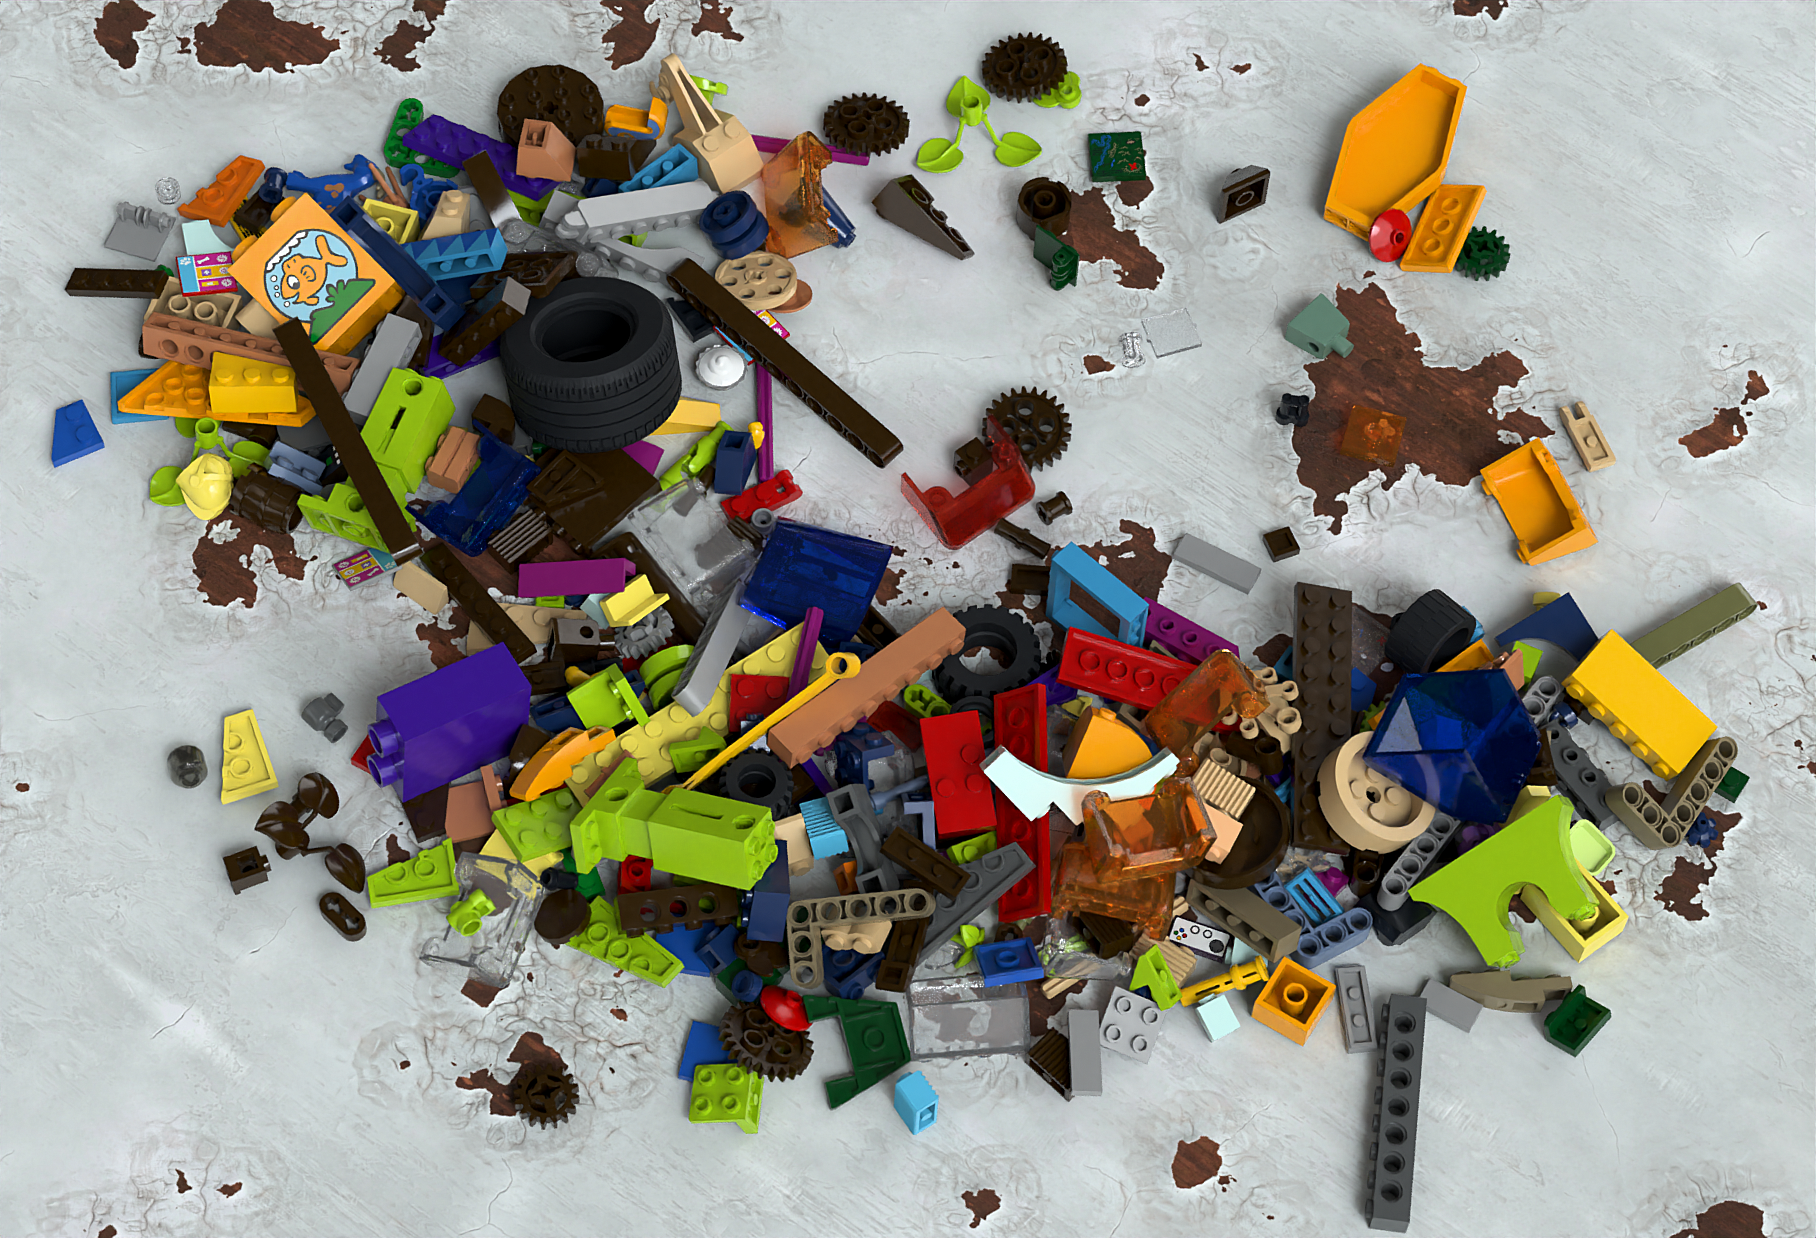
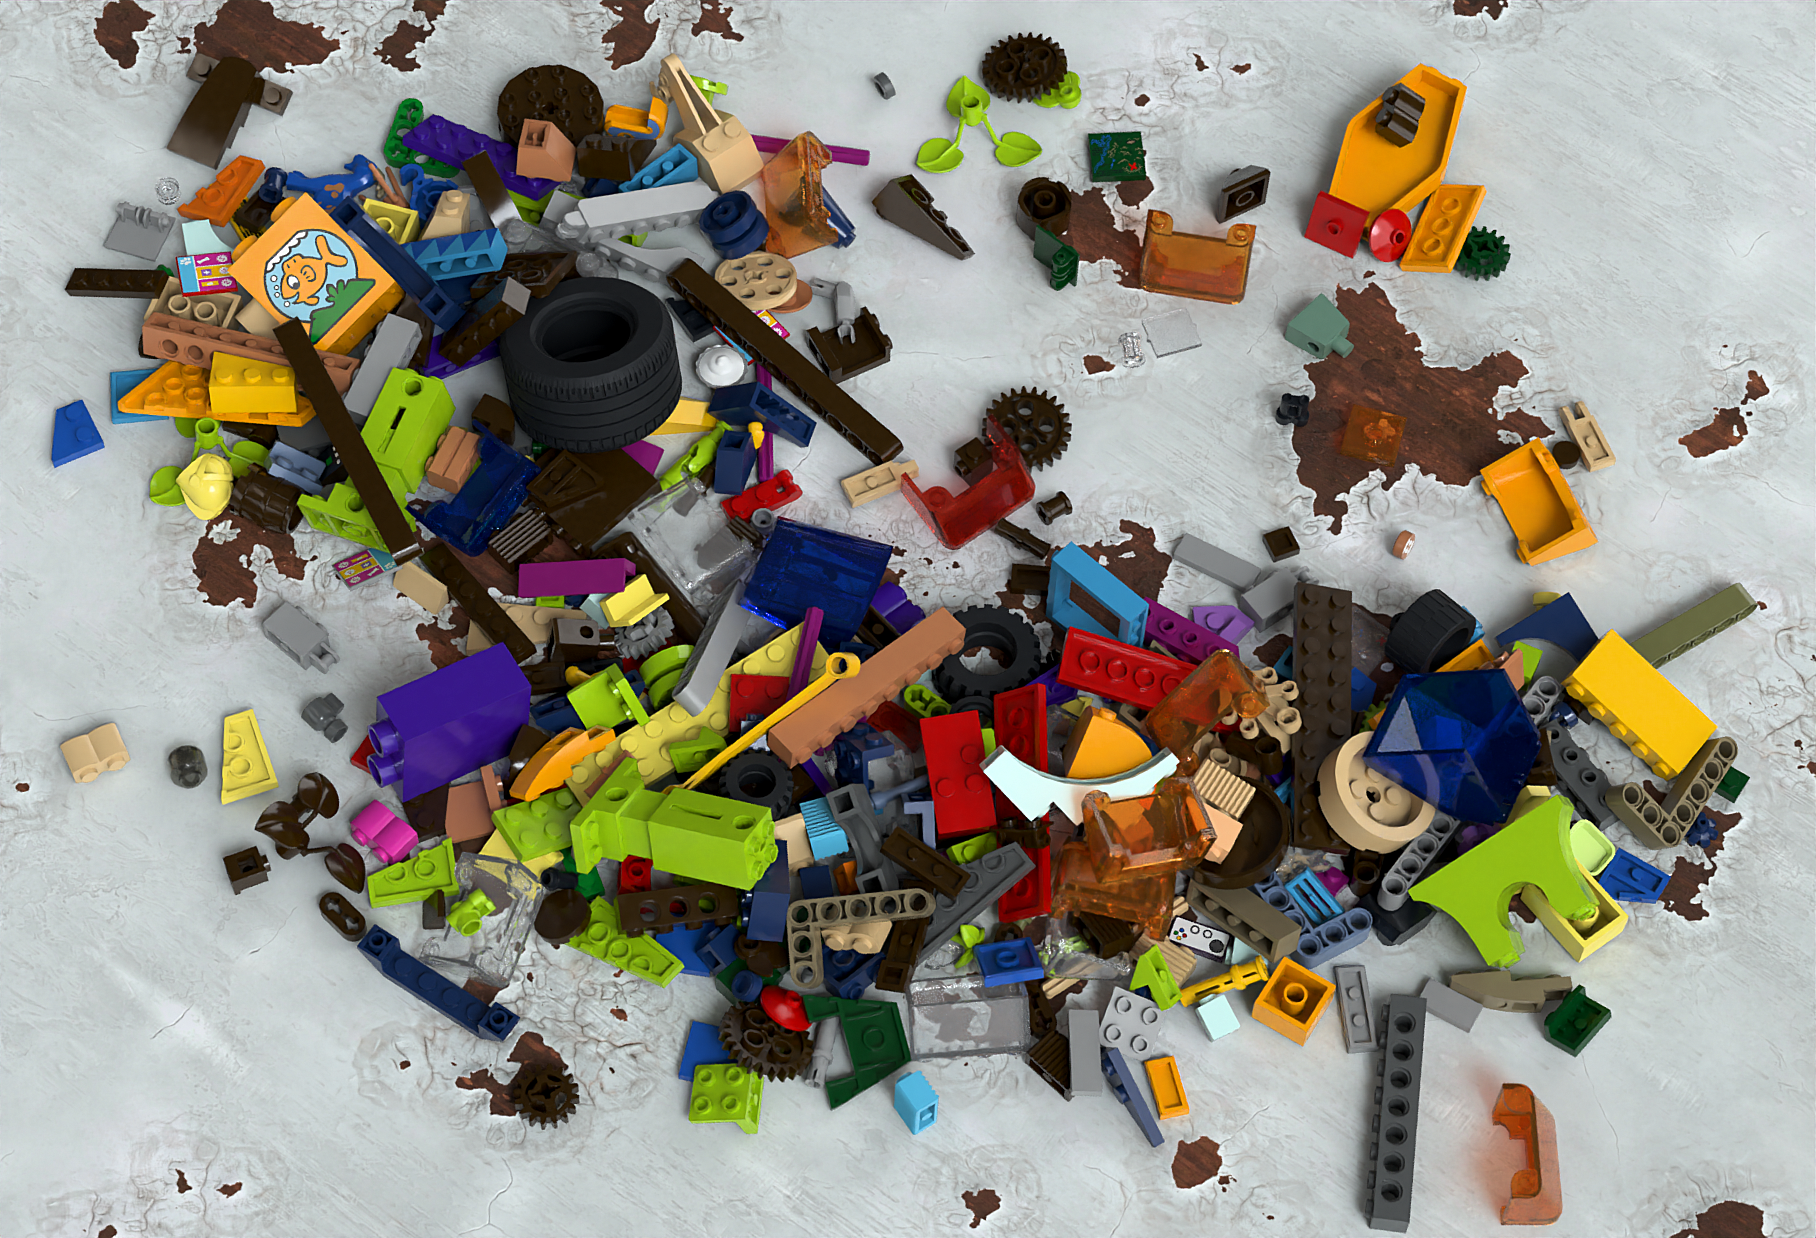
(95, 753): none -> tan brick
(222, 107): none -> dark brown slope
(300, 637): none -> light grey brick
(383, 833): none -> dark pink brick
(433, 989): none -> dark blue slope
(434, 911): none -> dark brown slope
(756, 403): none -> dark blue arch
(816, 883): none -> dark blue panel
(822, 1053): none -> light grey pin
(844, 301): none -> light grey arm
(850, 359): none -> dark brown panel
(866, 124): dark brown gear -> none
(877, 482): none -> tan hinge
(884, 86): none -> dark grey tile
(896, 609): none -> dark purple brick
(988, 741): none -> lime tile
(1013, 830): none -> dark brown hinge
(1043, 1010): none -> dark brown beam
(1127, 1093): none -> dark blue wing
(1166, 1087): none -> light orange tile
(1194, 263): none -> clear orange windscreen
(1223, 621): none -> medium lavender plate
(1273, 597): none -> light grey brick
(1336, 224): none -> red plate
(1399, 115): none -> dark brown brick
(1403, 544): none -> nougat tile
(1536, 1190): none -> clear orange windscreen
(1566, 454): none -> dark brown tile
(1633, 879): none -> blue wing

